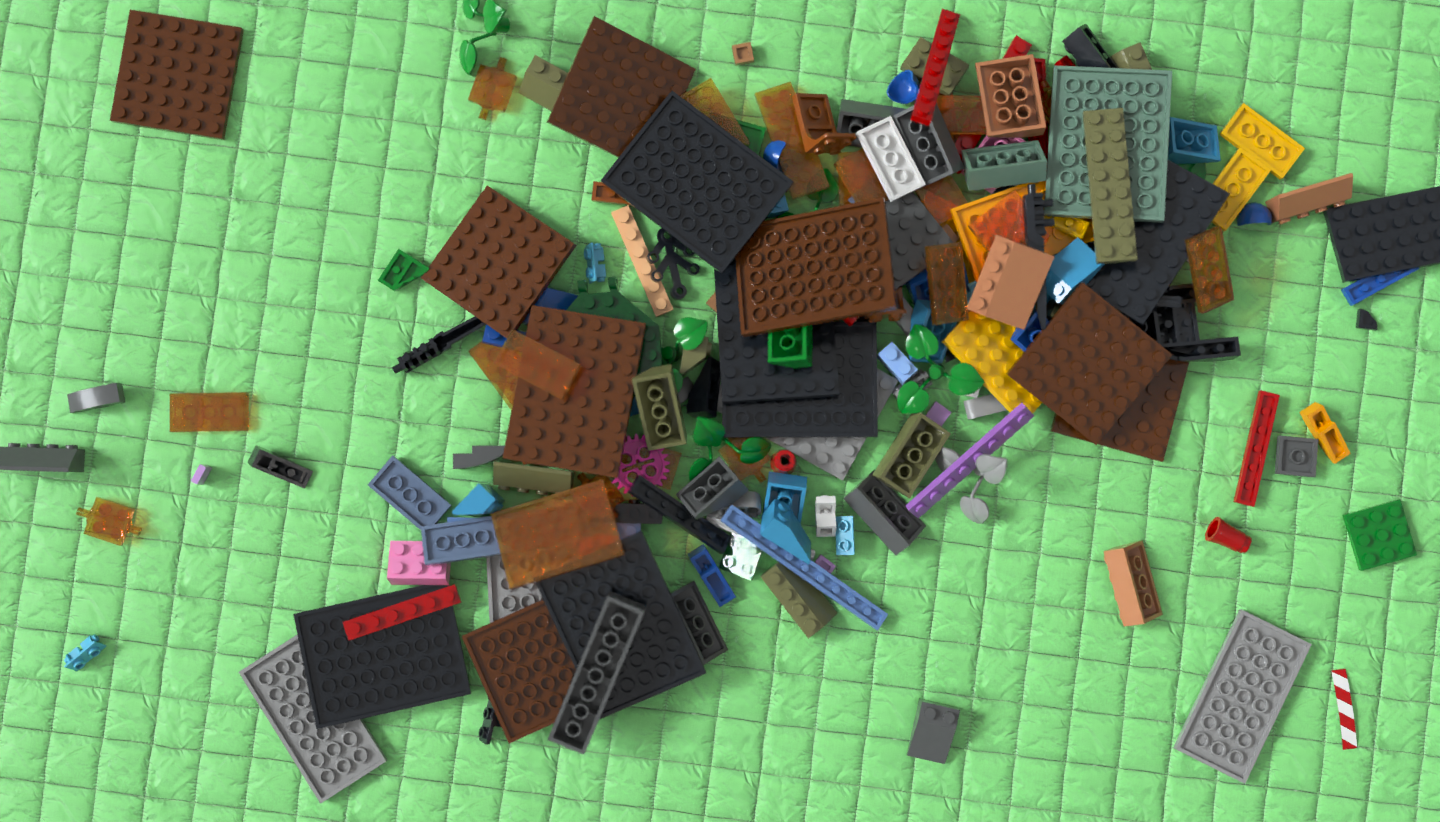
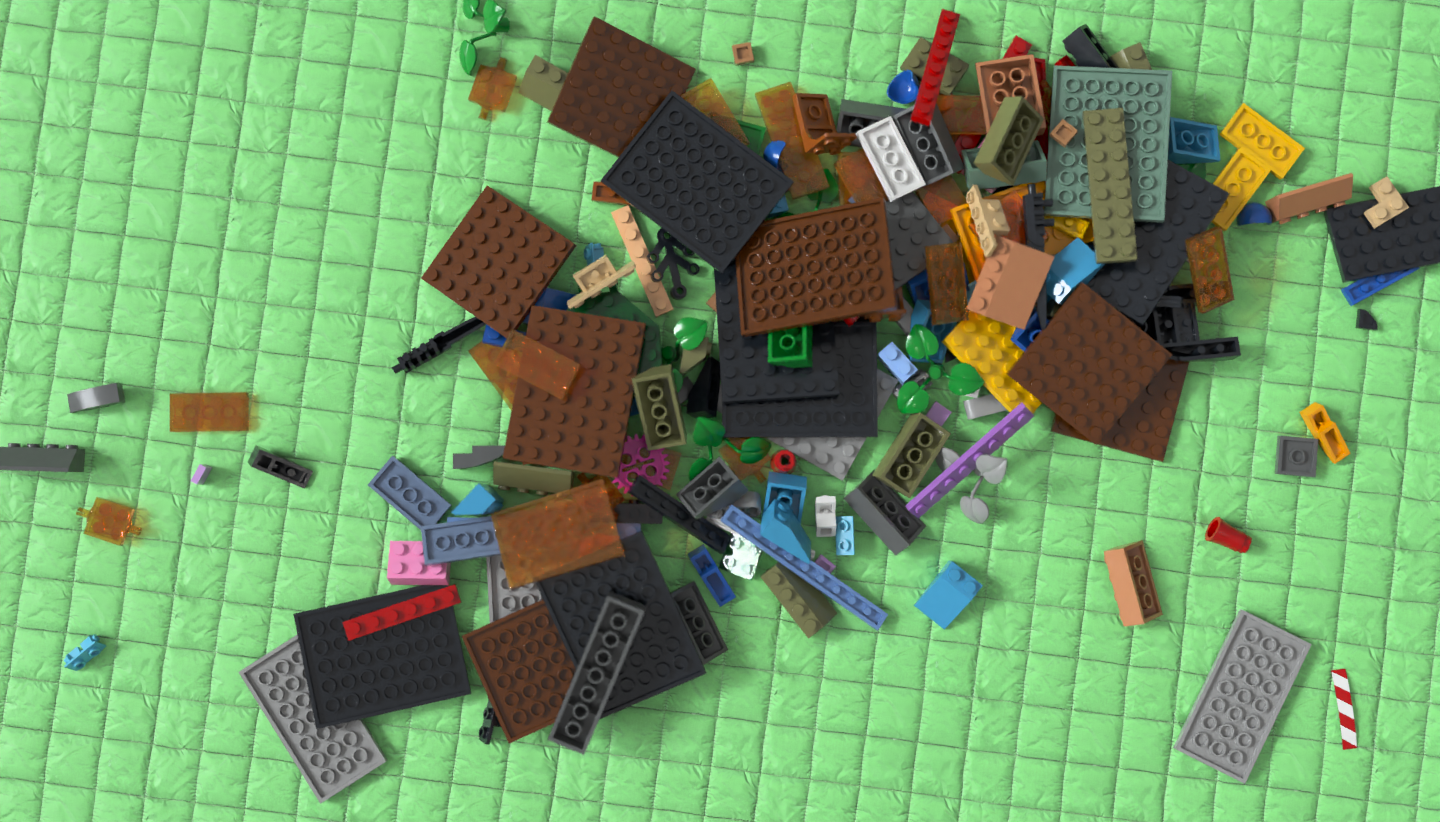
(176, 74): reddish brown plate -> none
(402, 271): green wing -> none
(596, 277): none -> tan bracket
(933, 731): dark grey slope -> none
(948, 594): none -> dark azure slope
(988, 219): none -> tan bracket
(1009, 140): none -> olive slope
(1063, 133): none -> medium nougat plate
(1256, 448): red plate -> none
(1379, 535): green plate -> none
(1389, 203): none -> tan plate

